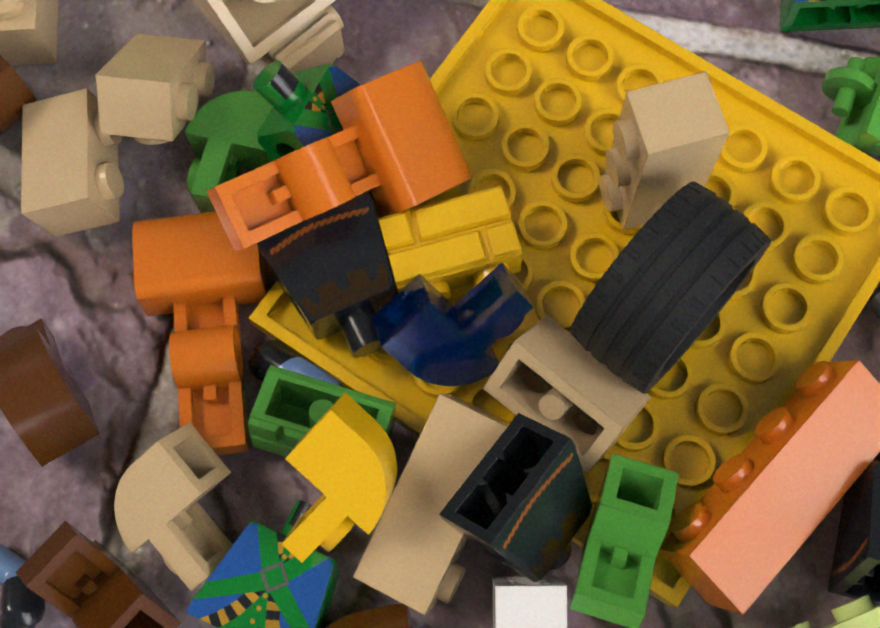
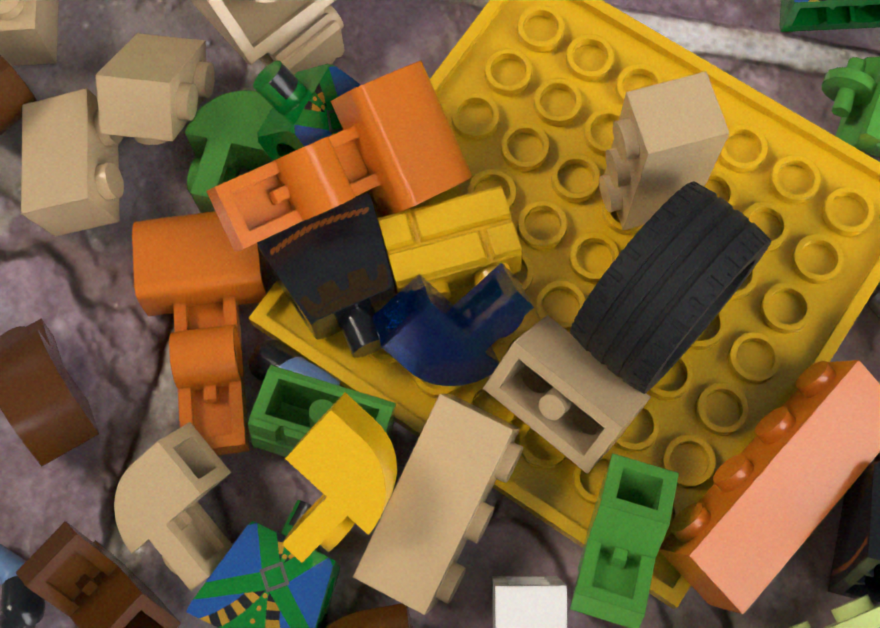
(524, 499): black torso -> none

